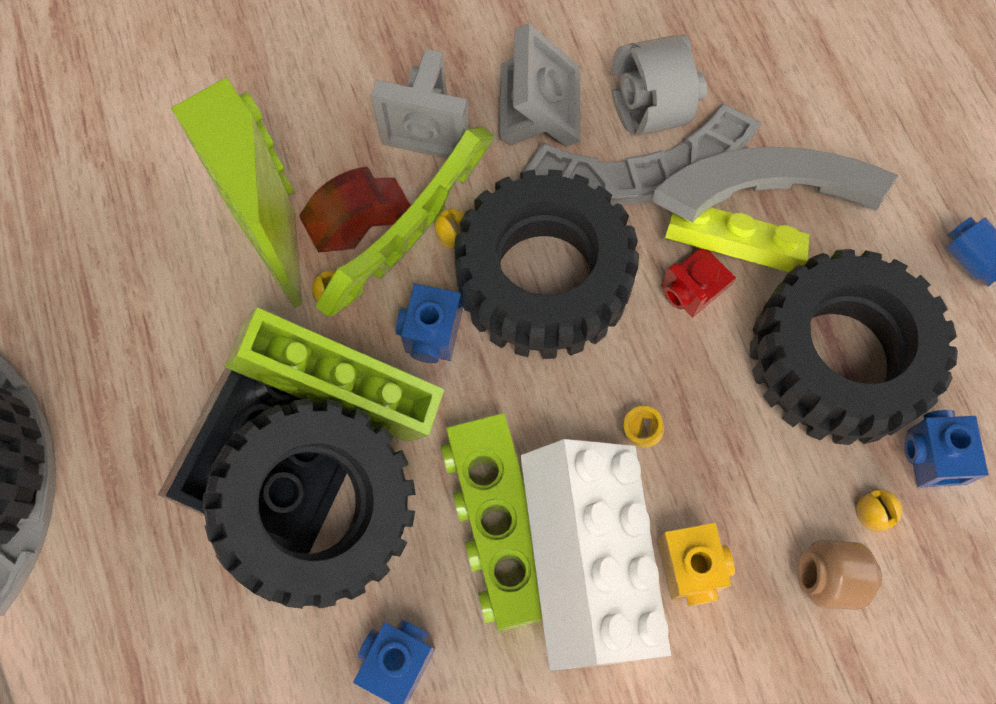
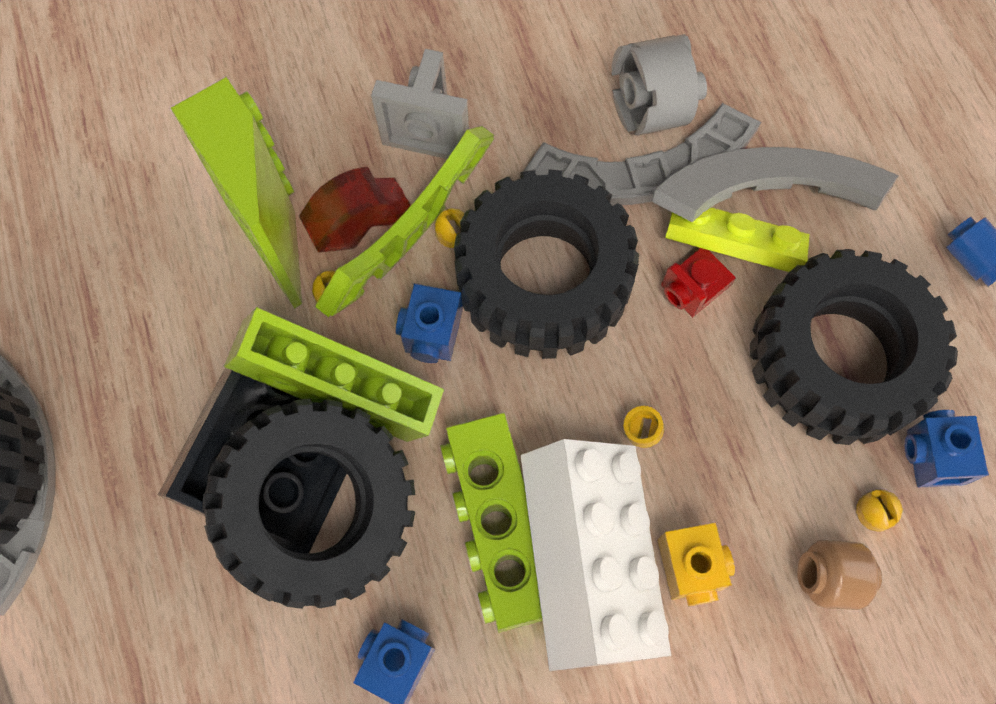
(539, 91): light grey bracket -> none

